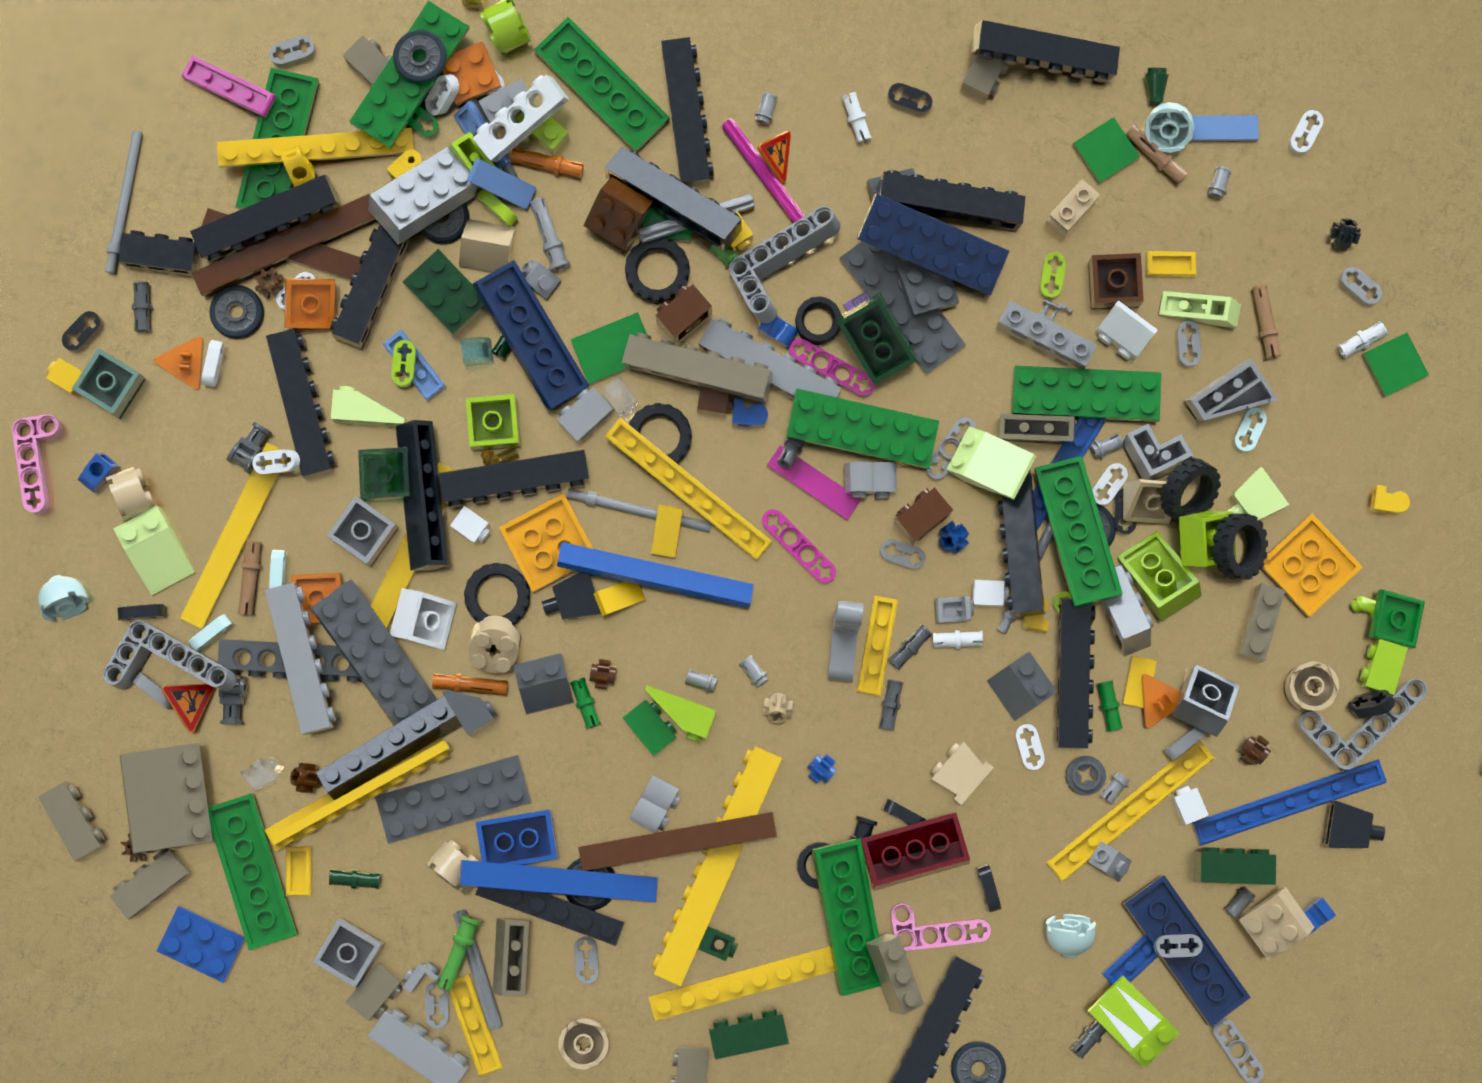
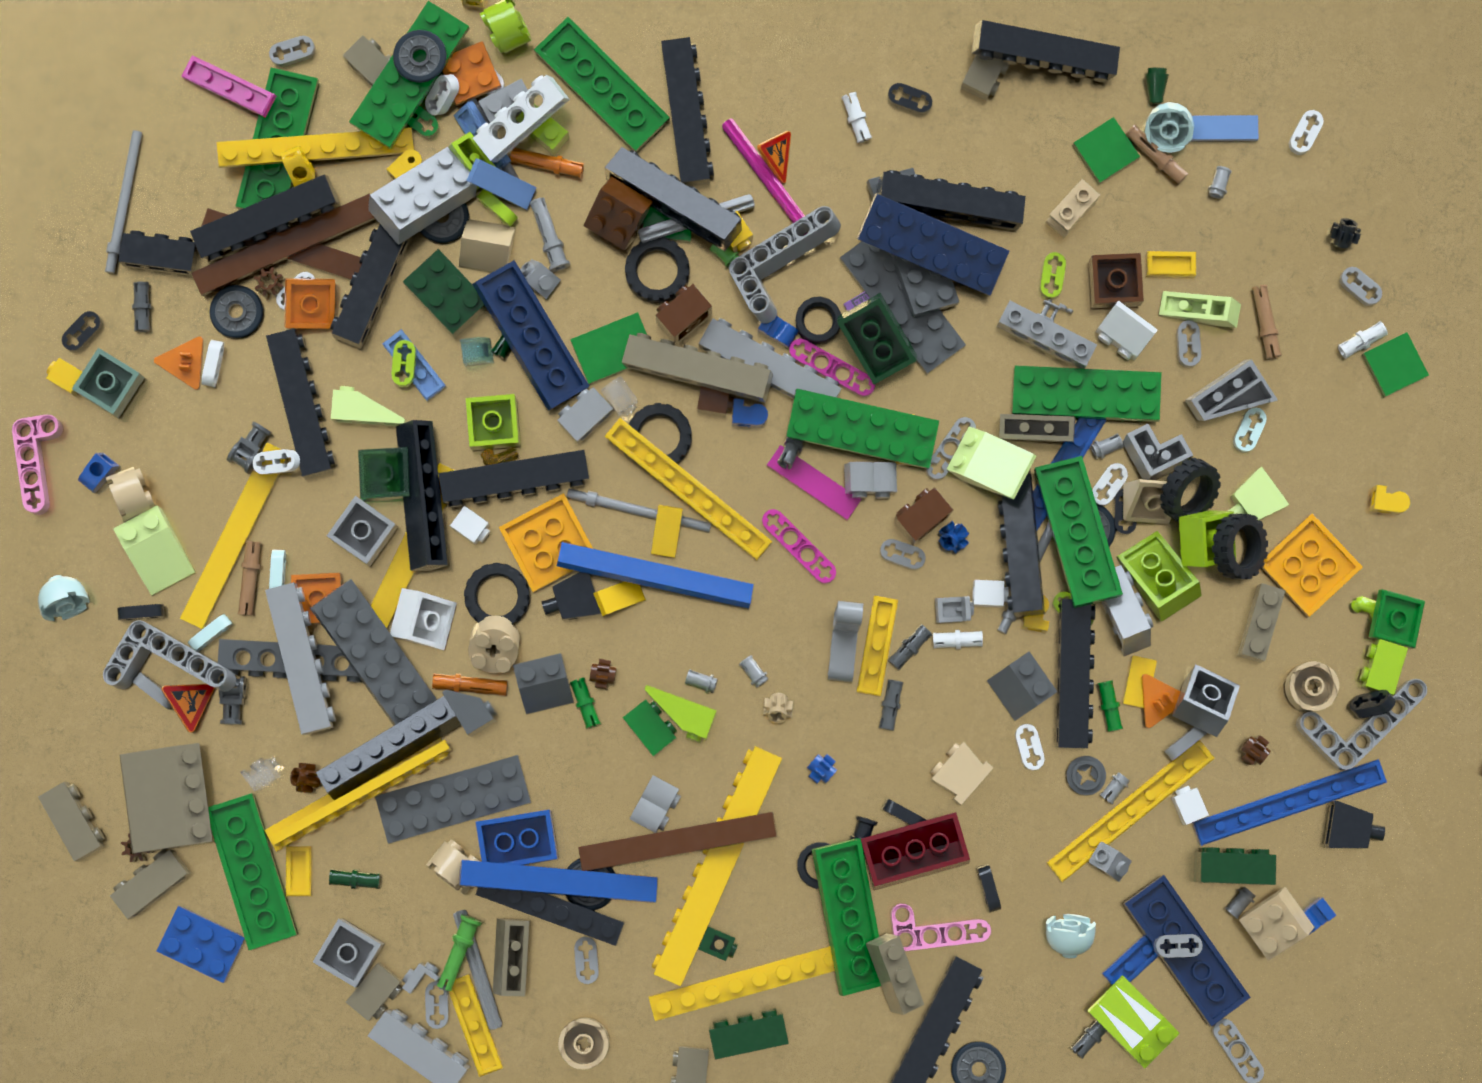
(766, 108): light grey pin -> none

